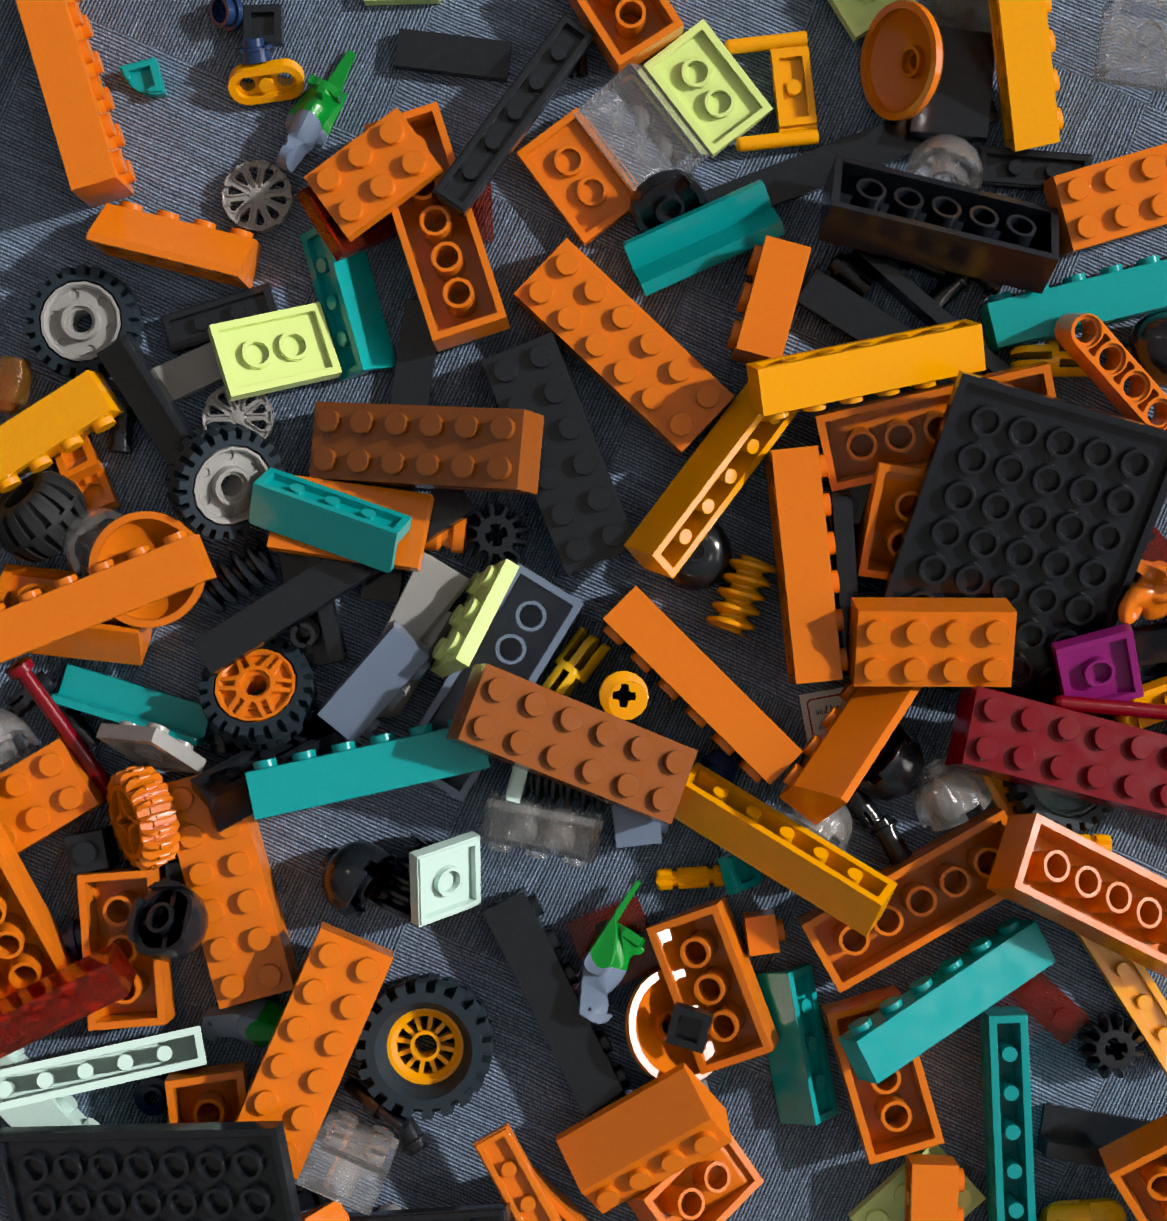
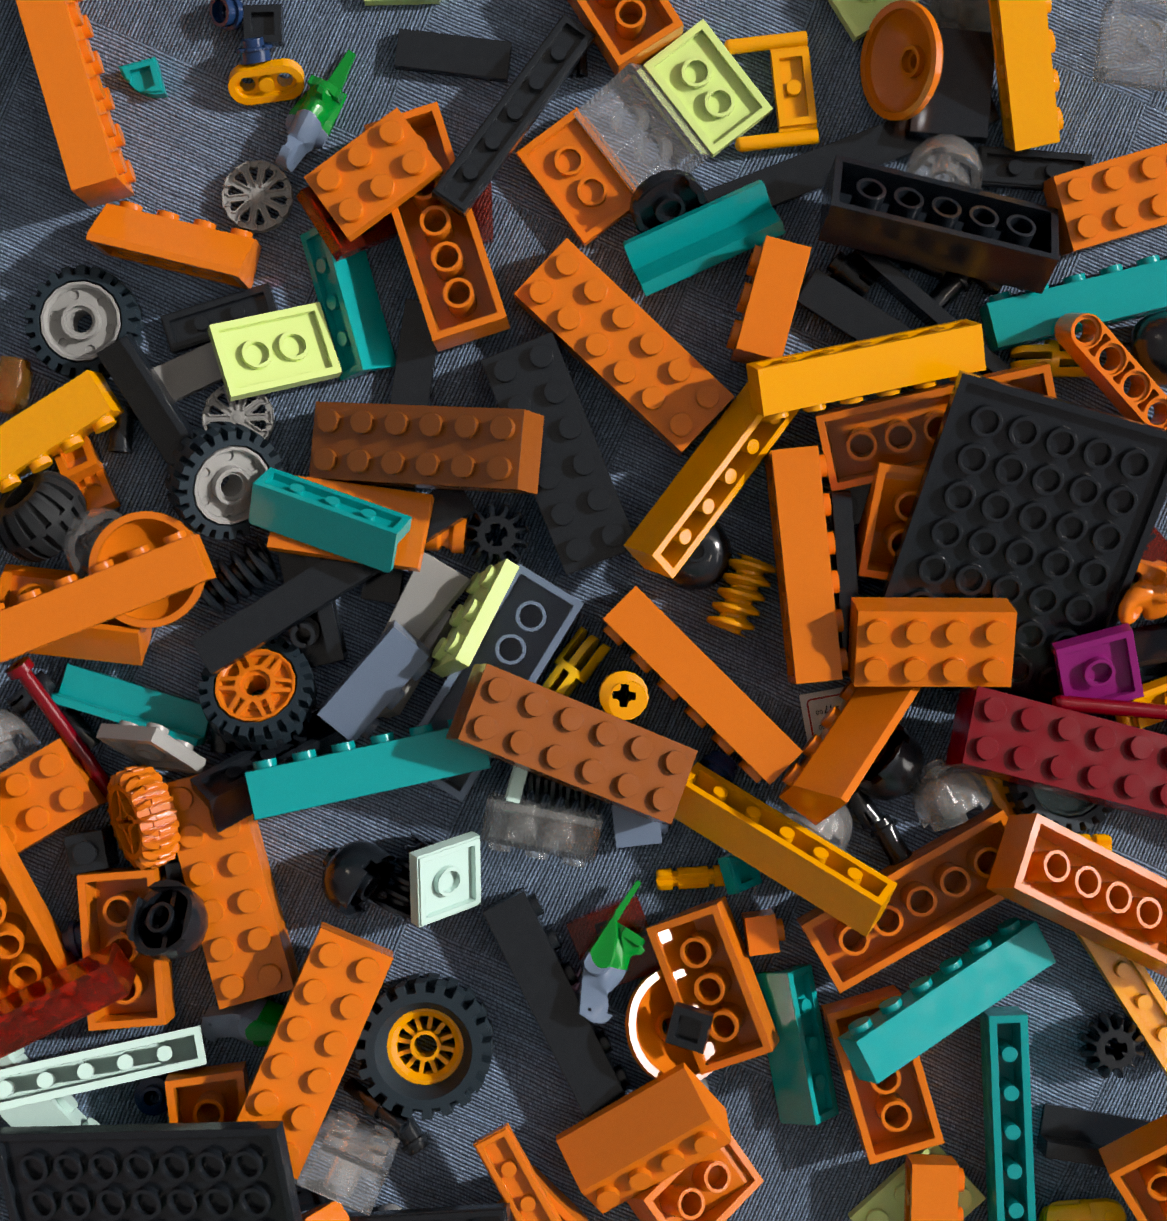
(1050, 1007): clear red plate -> none

